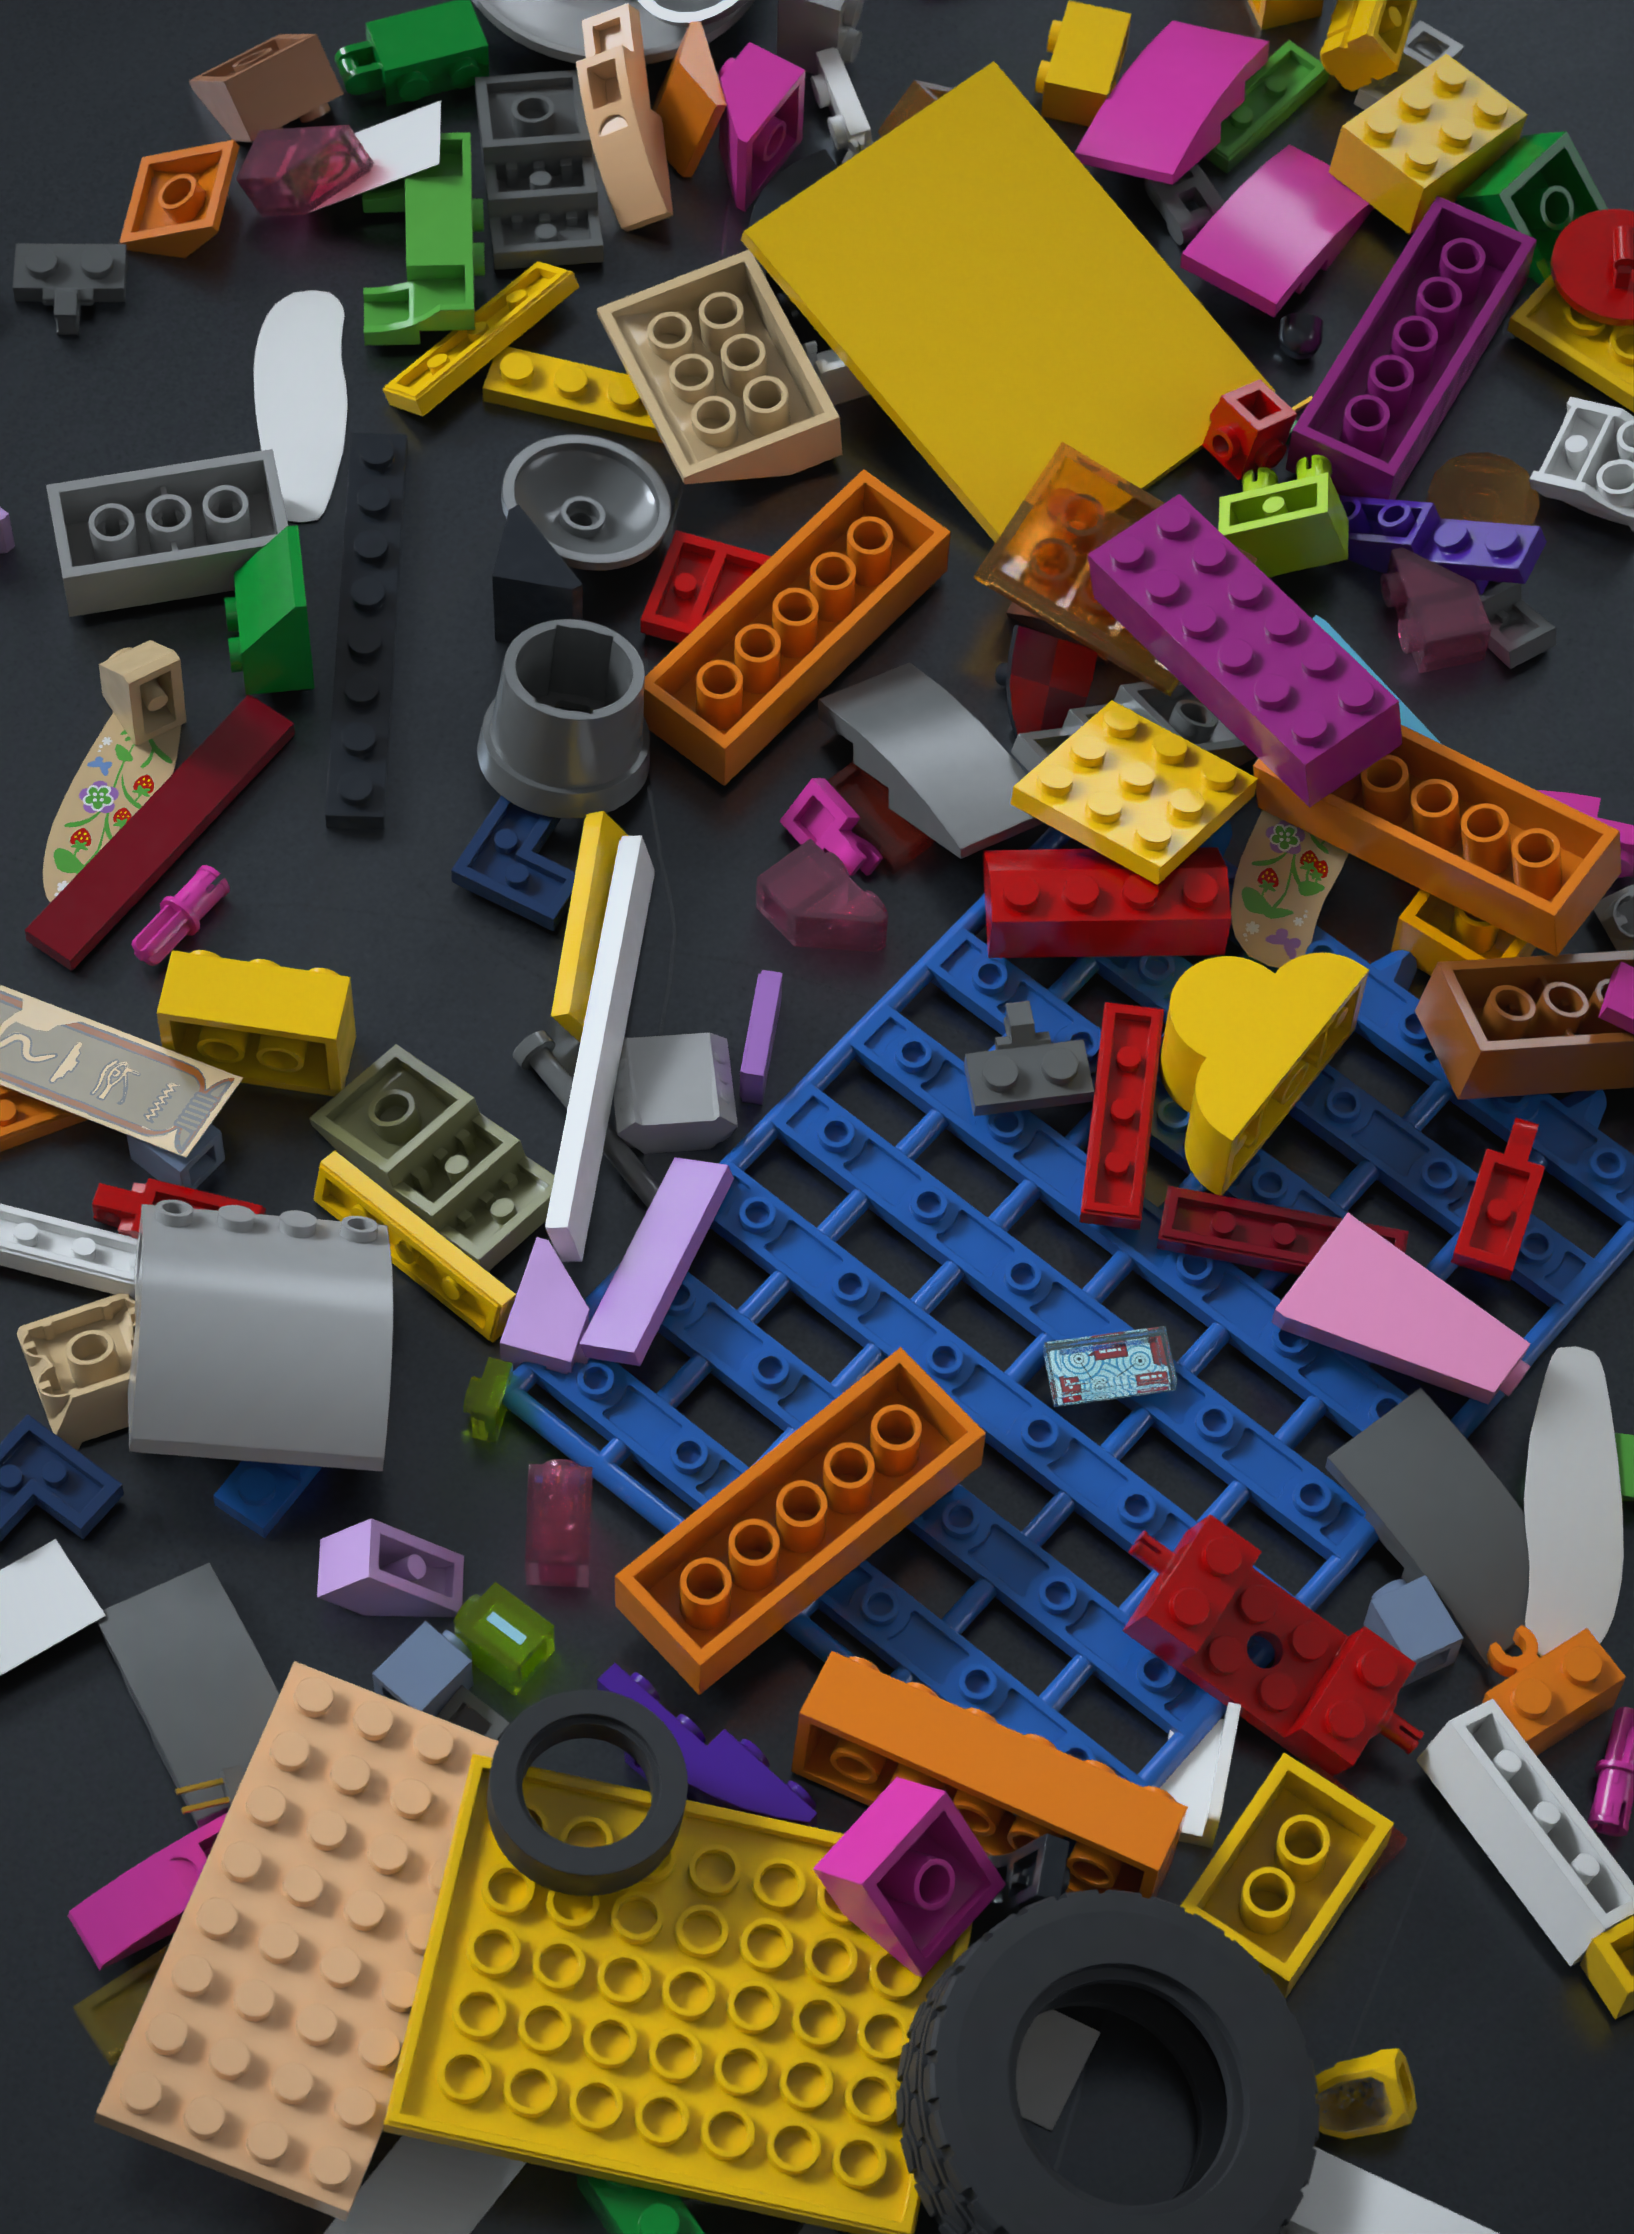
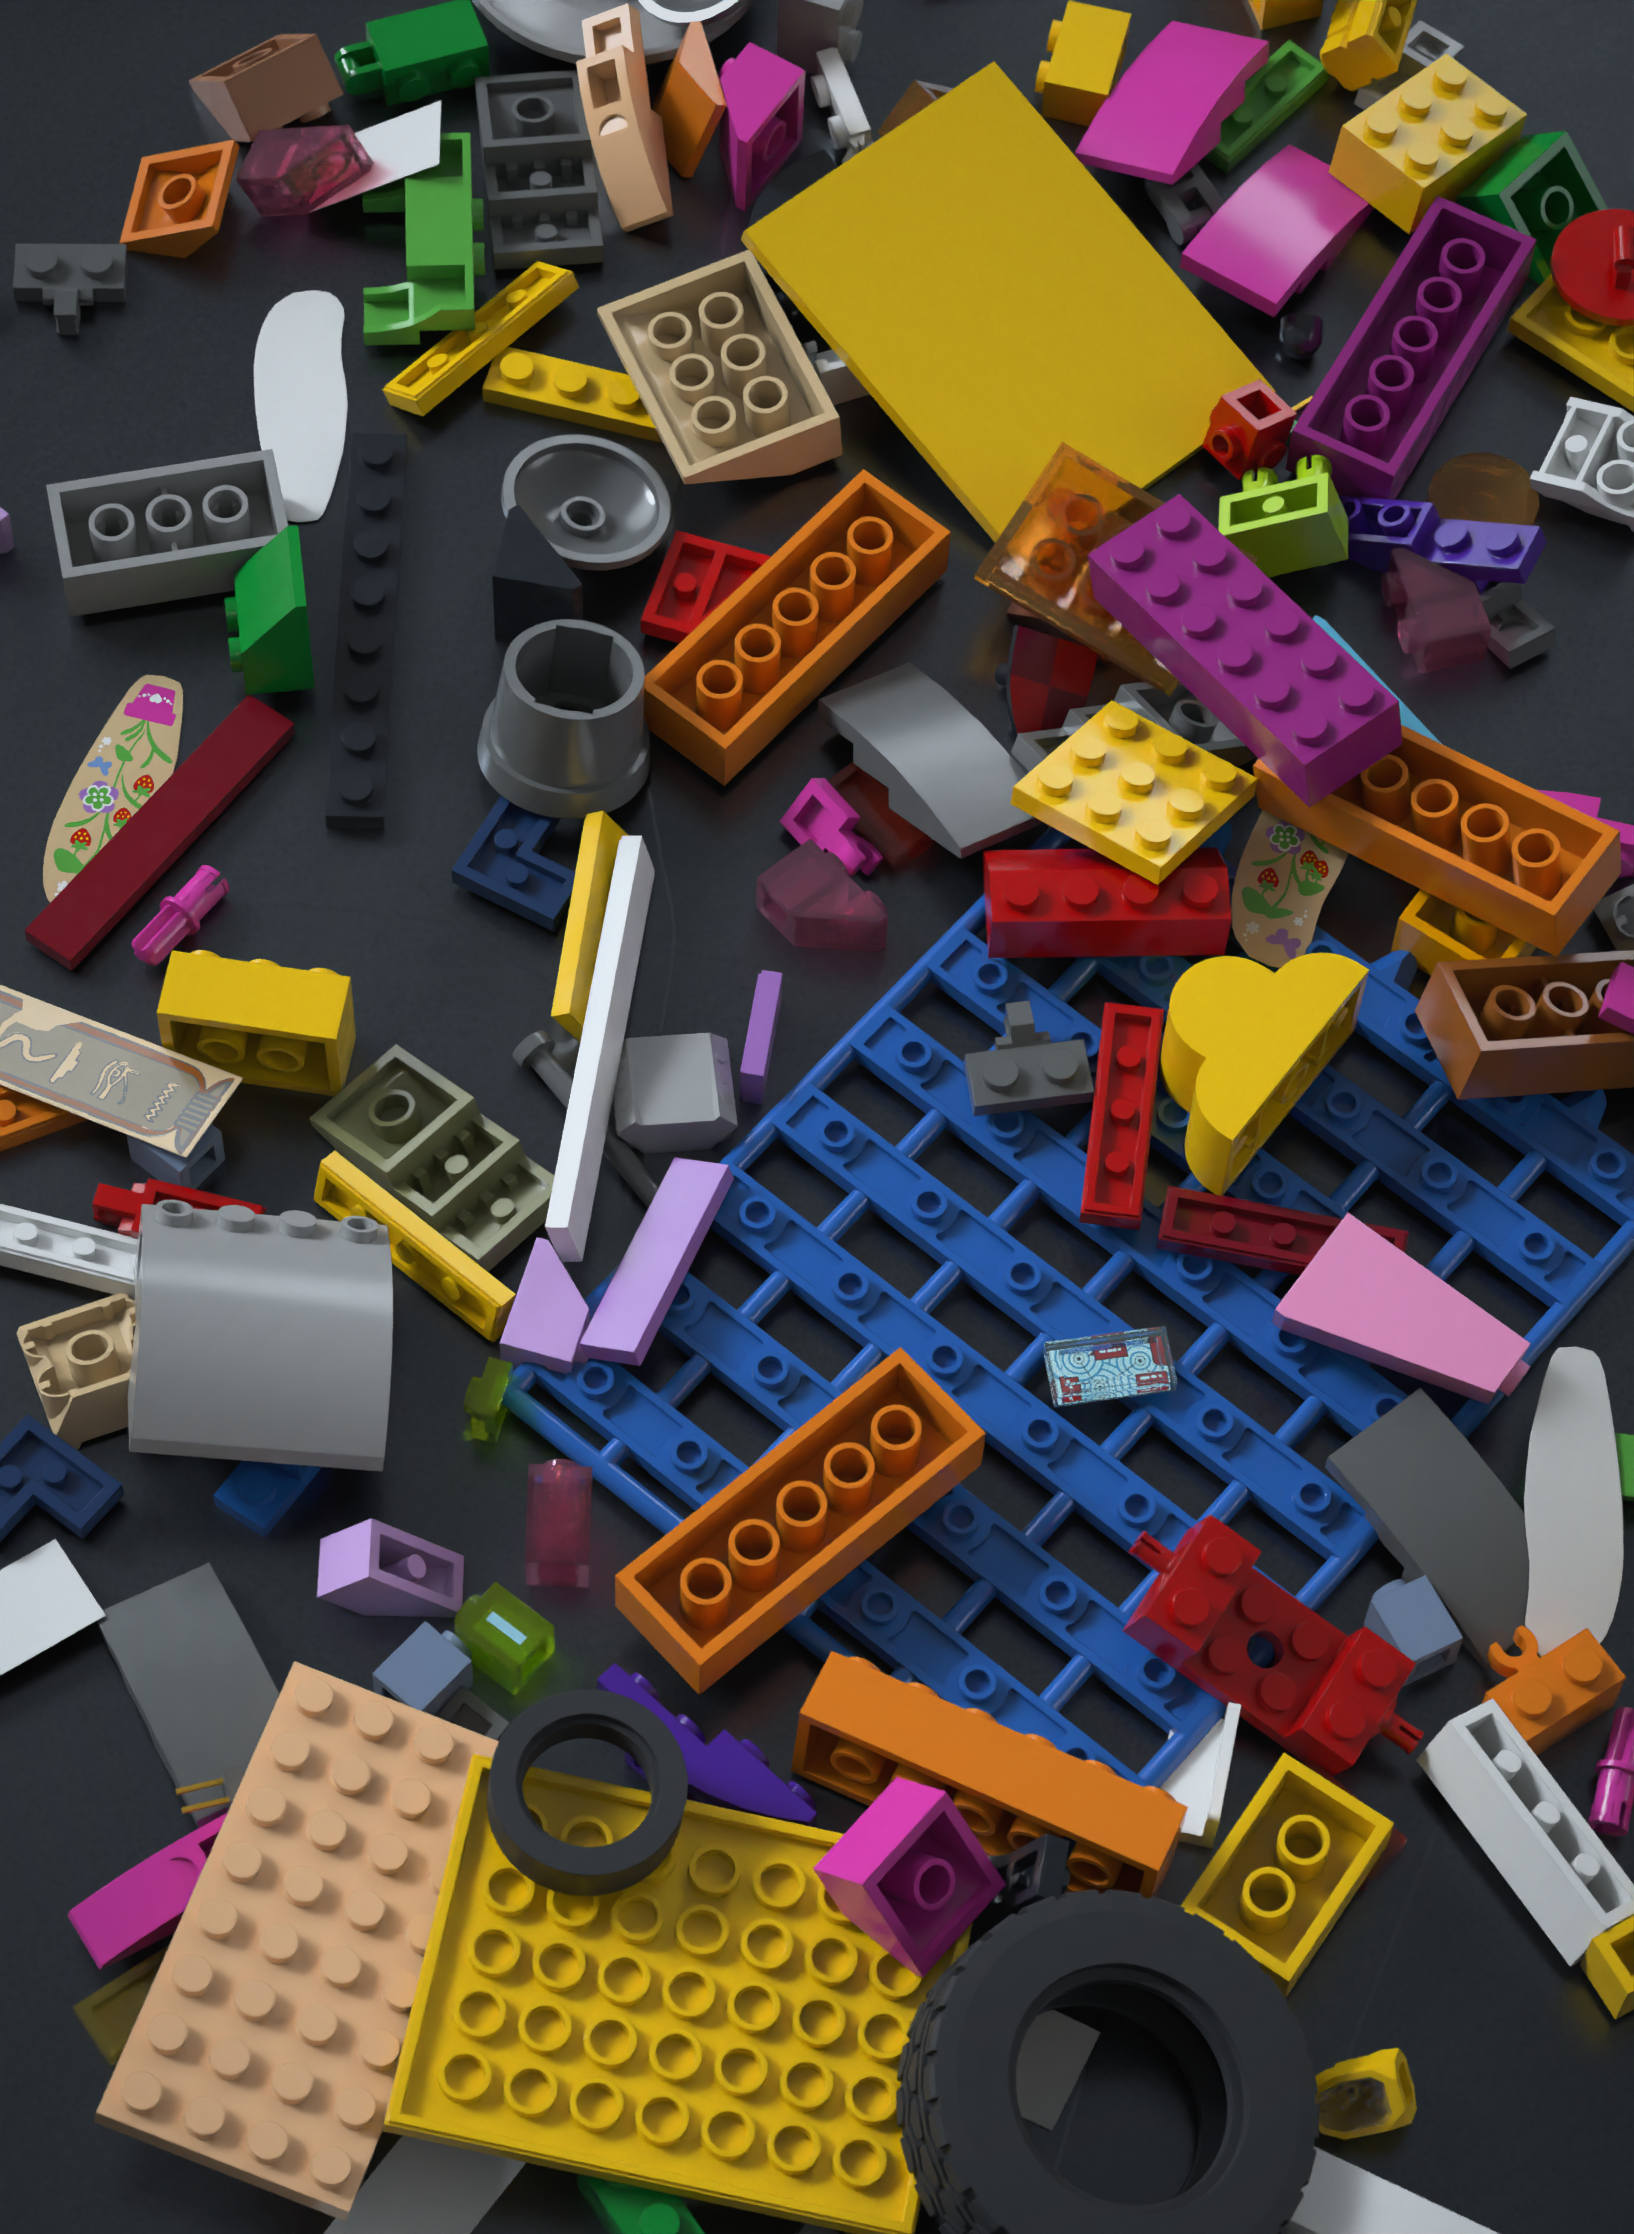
(144, 690): tan slope -> none
(1500, 1206): red plate -> none

